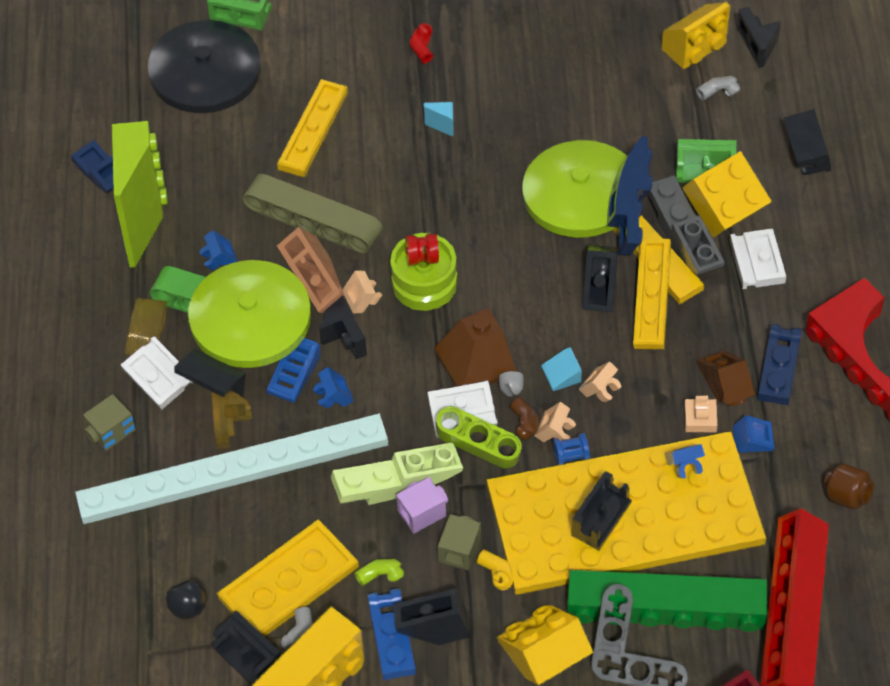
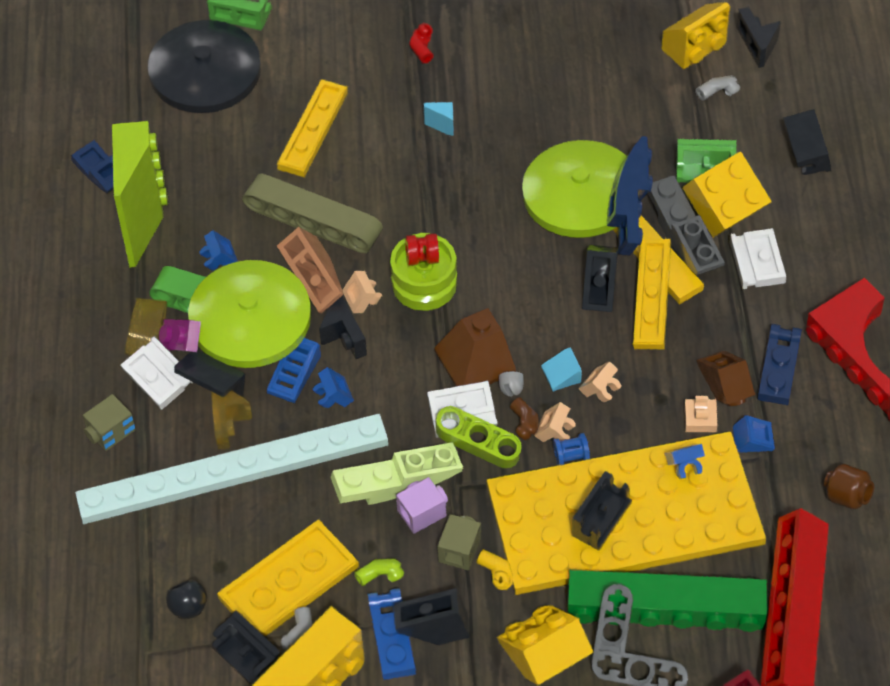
(180, 335): none -> magenta plate

